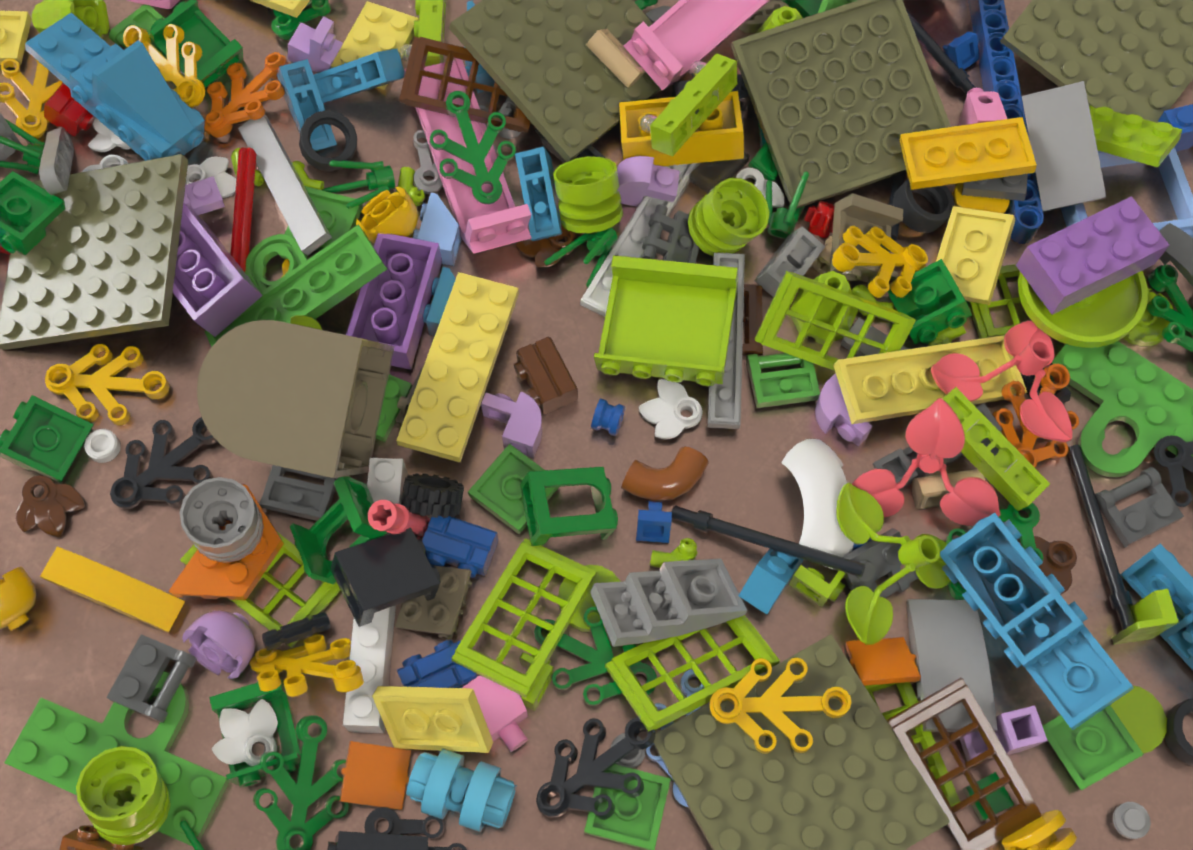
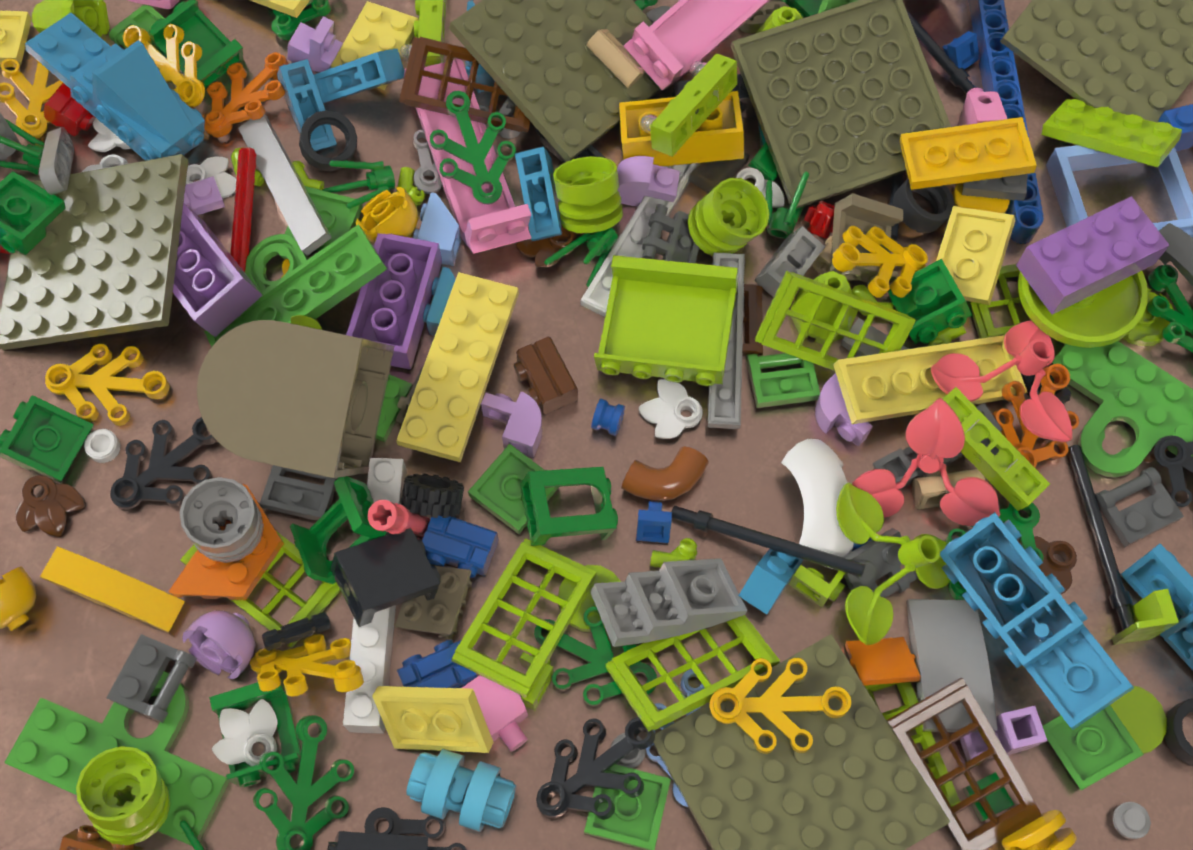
(375, 775): orange piece -> none
(1064, 146): light grey slope -> none

